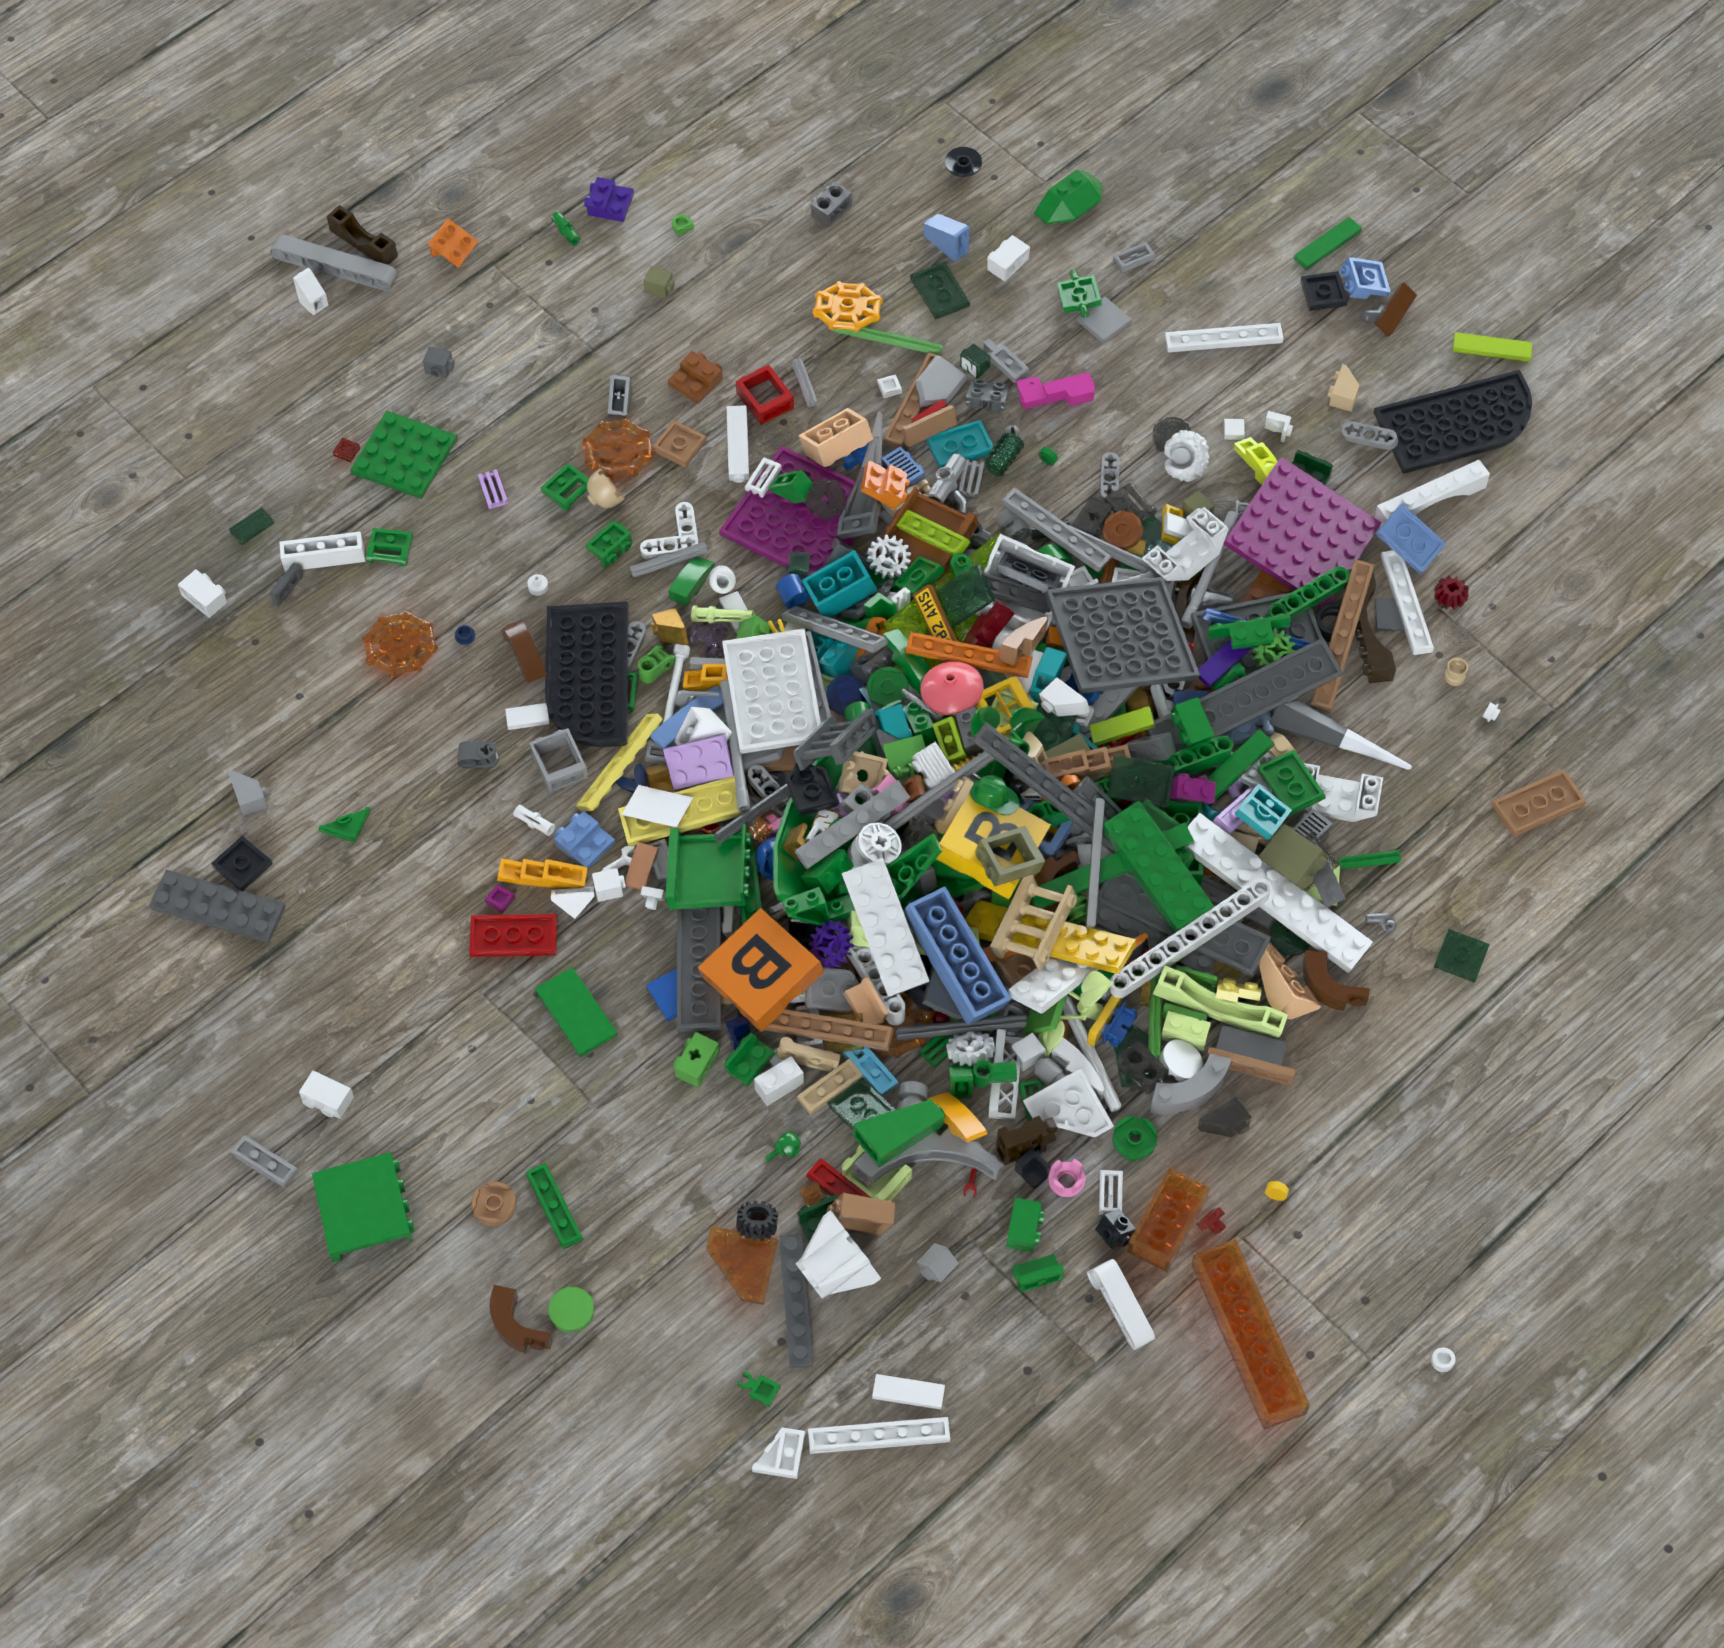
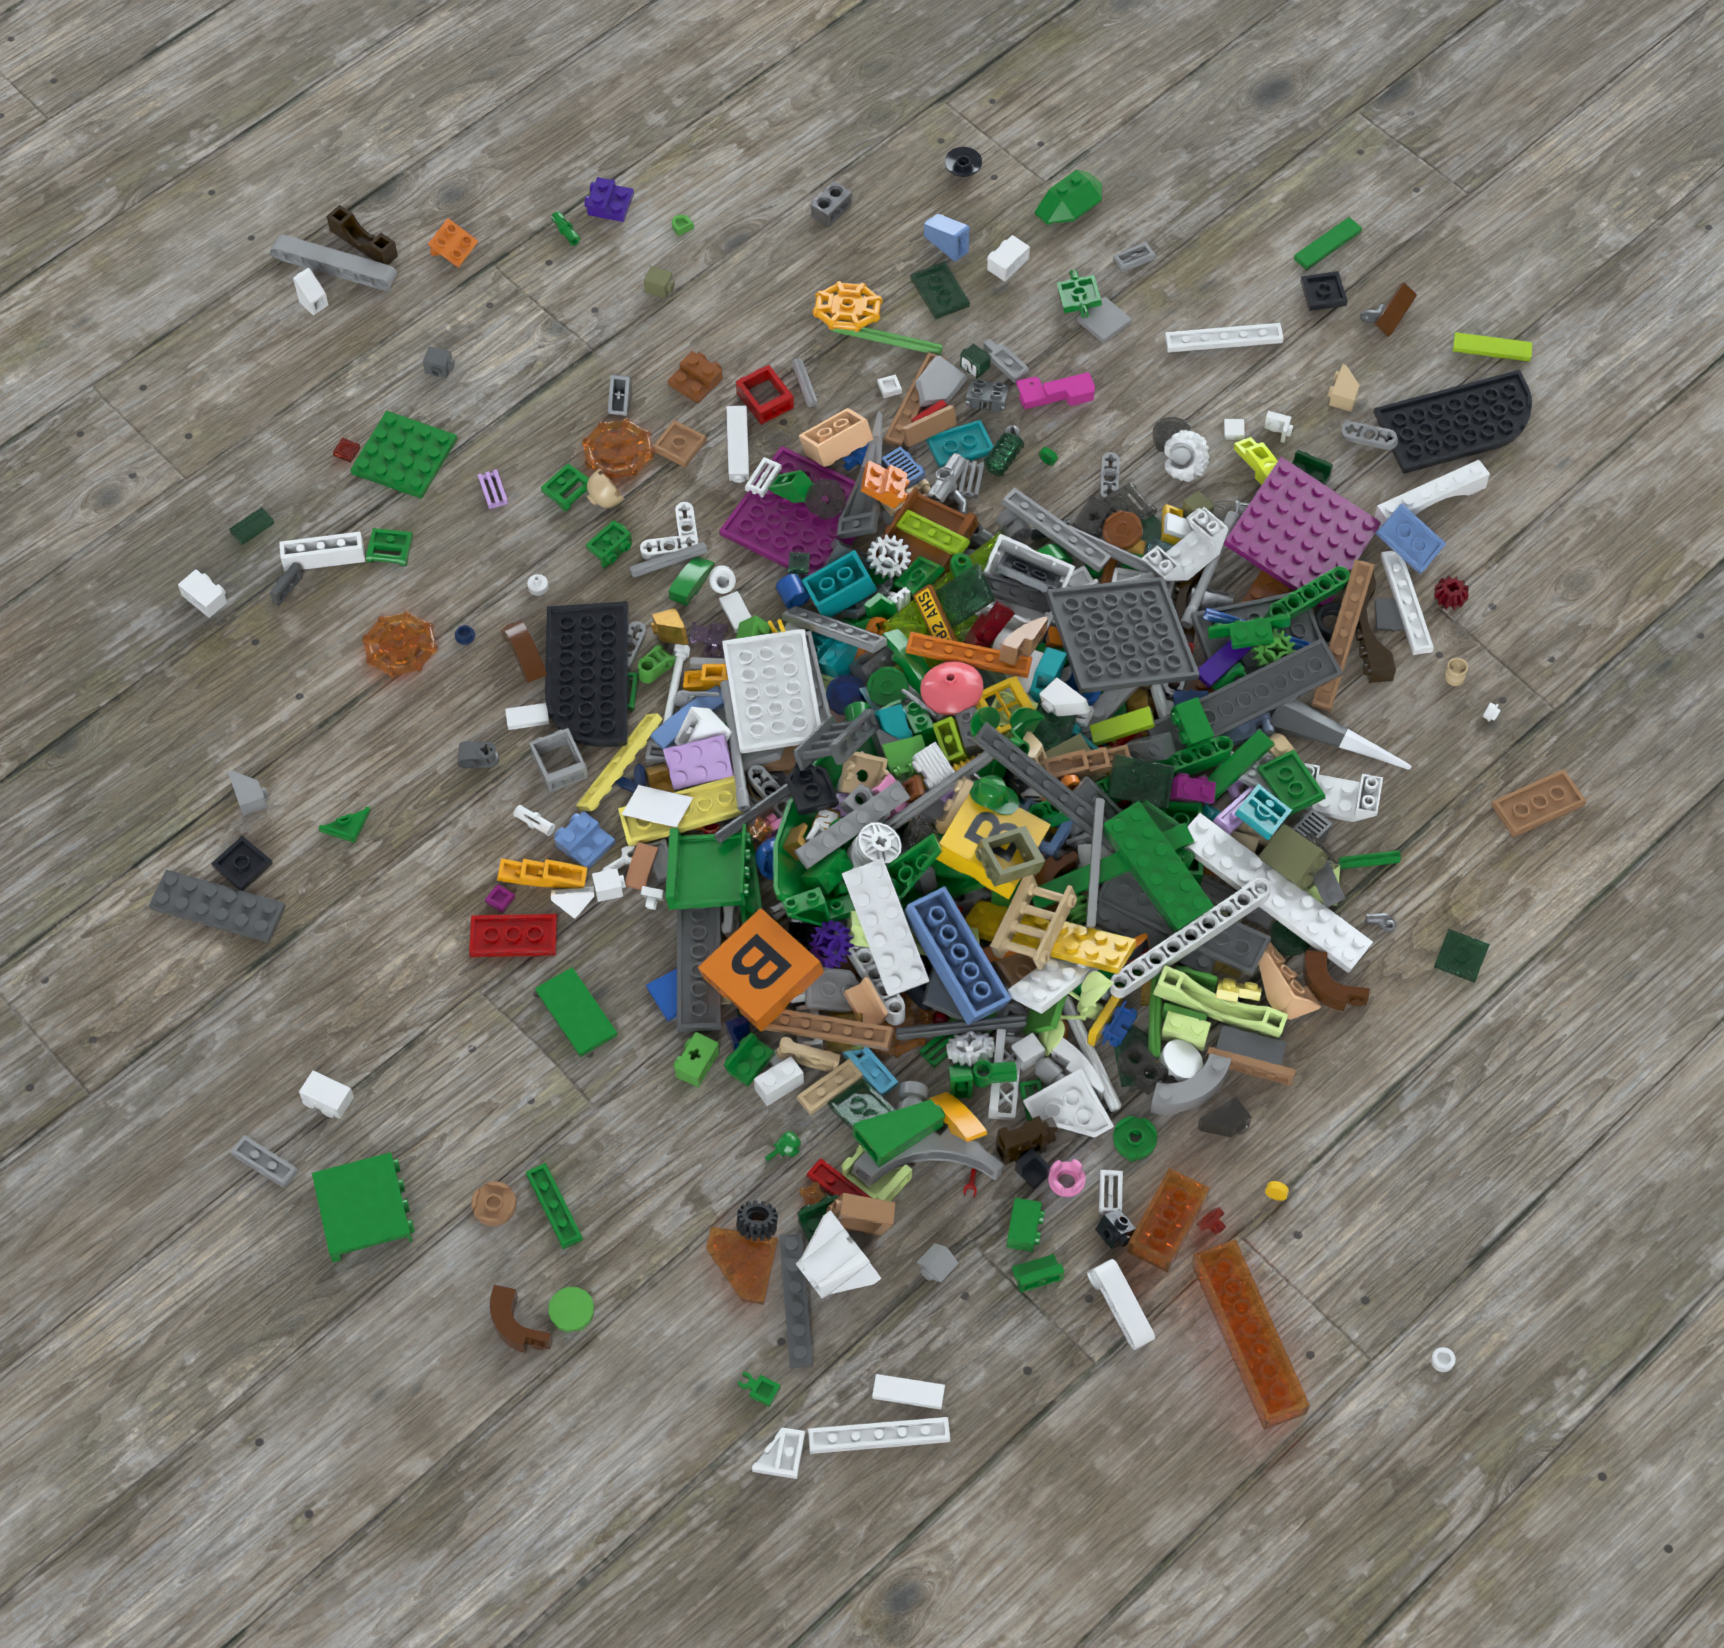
(713, 614): yellowish green pin -> none
(1364, 278): medium blue plate -> none

